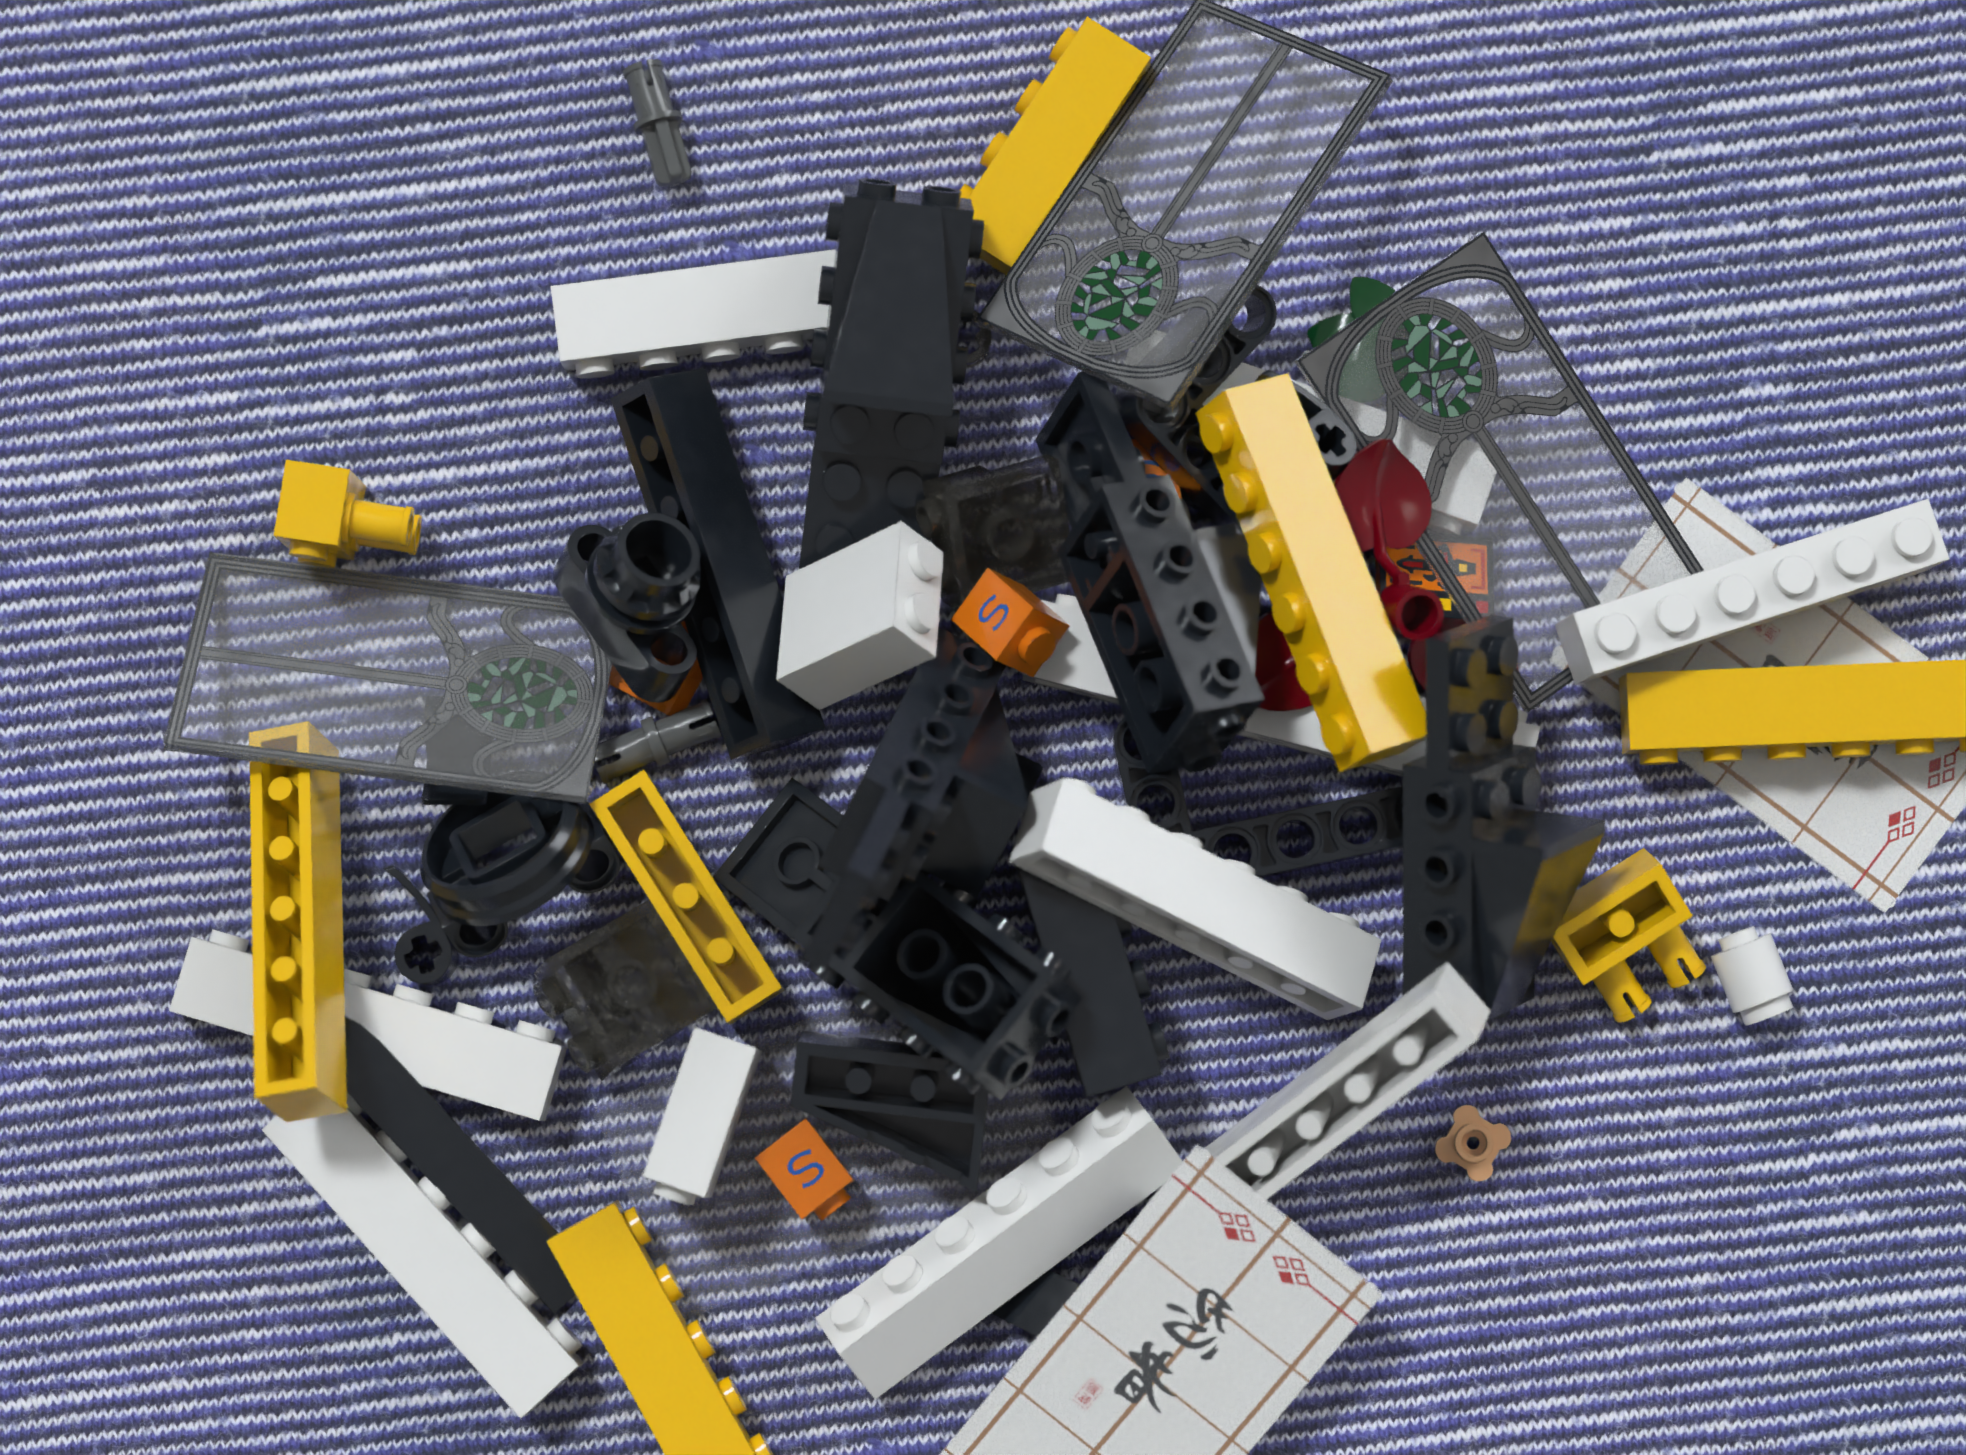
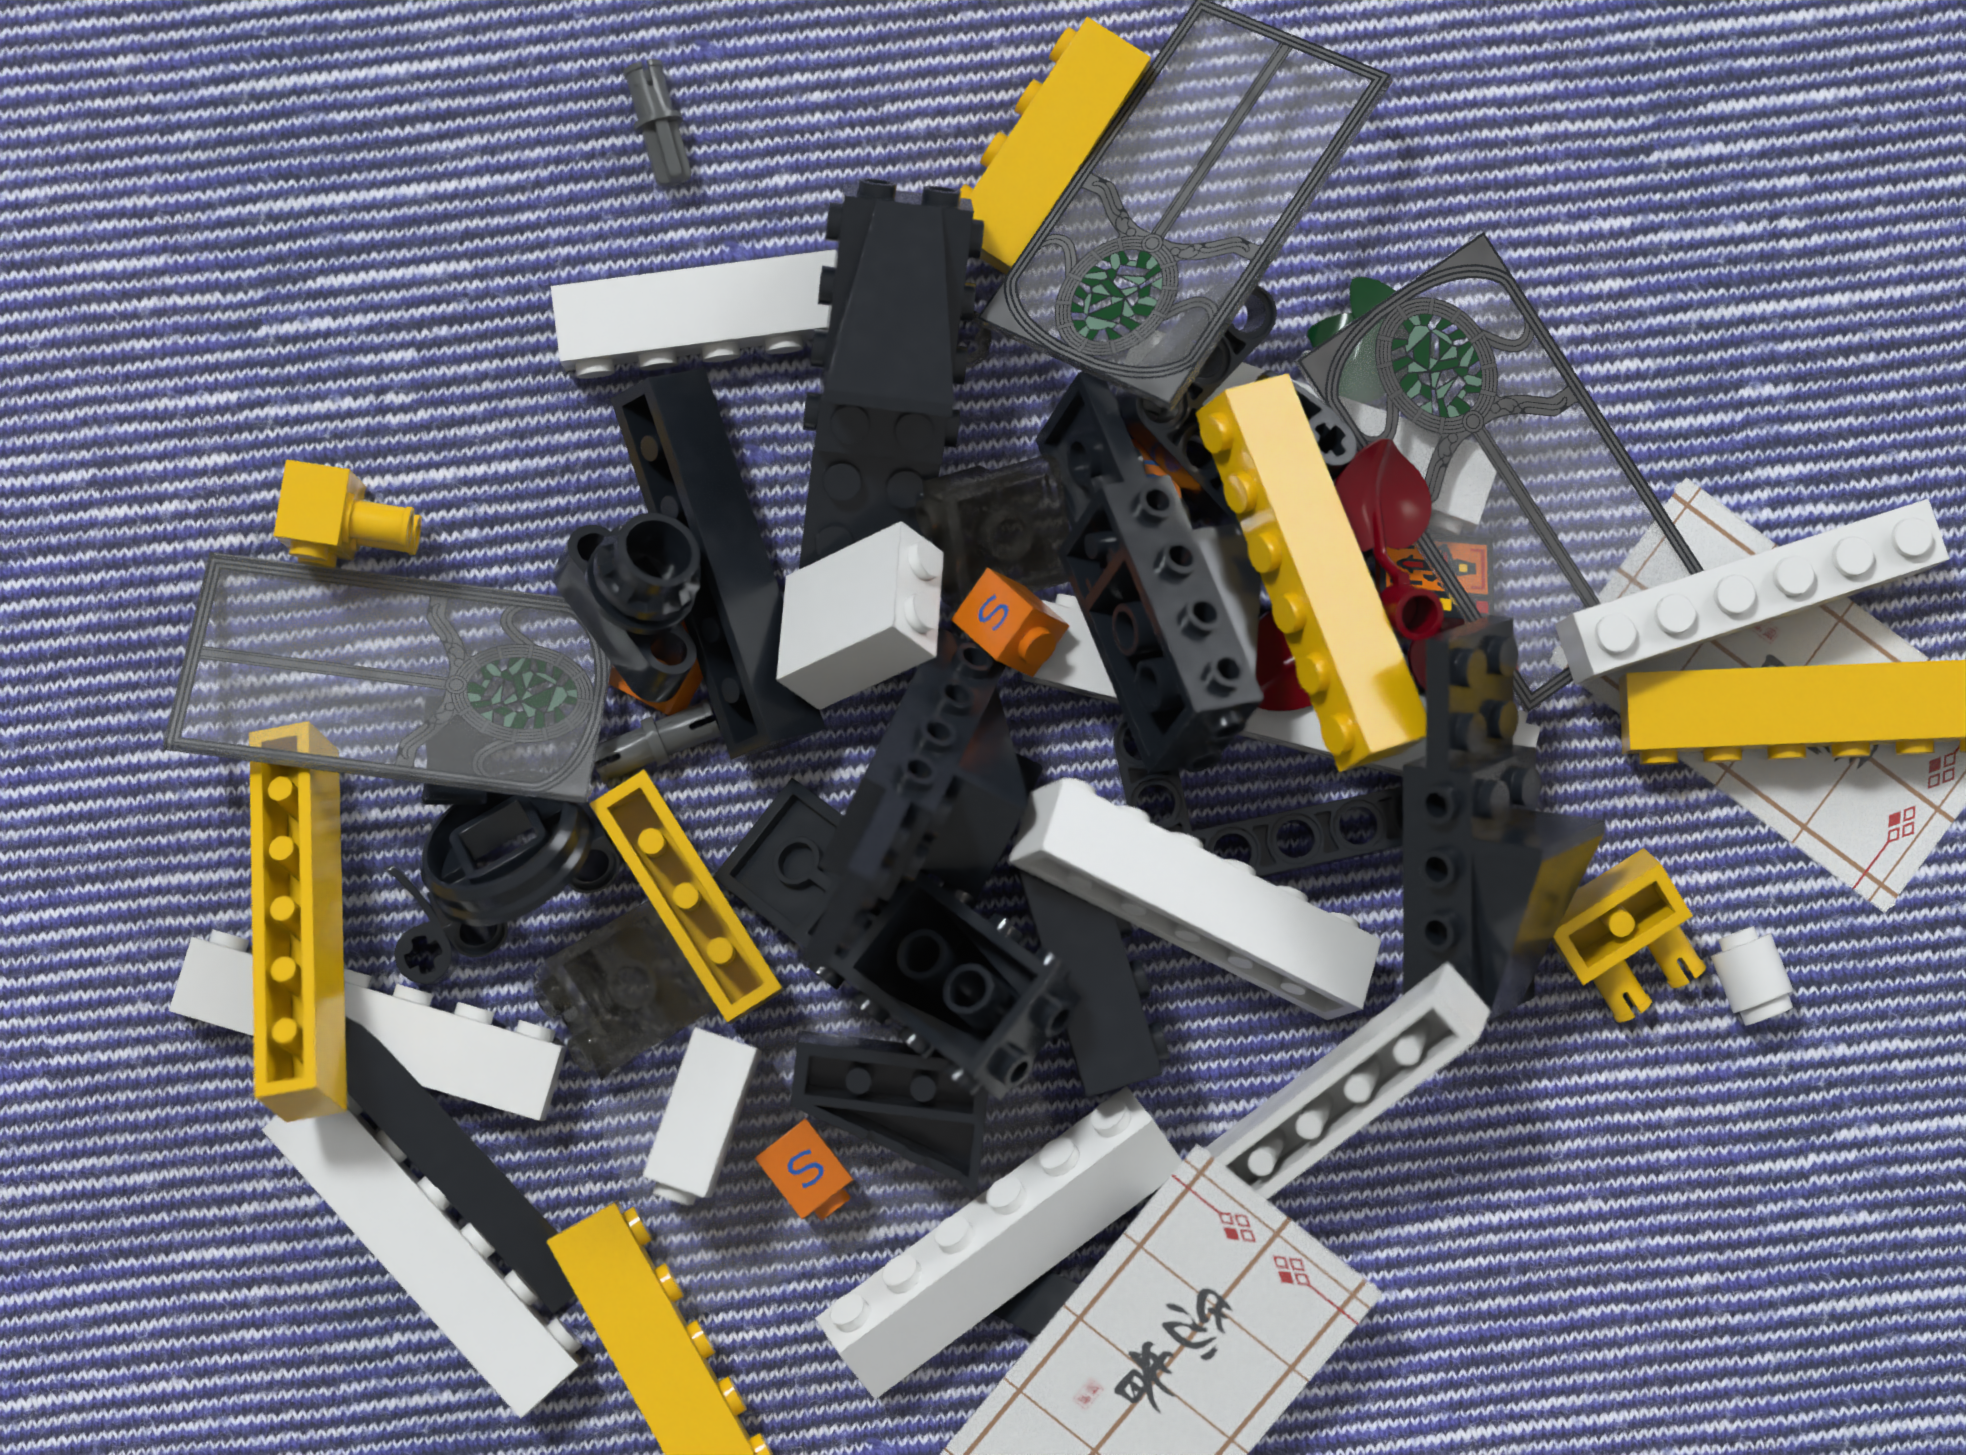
(1479, 1160): light nougat plate -> none

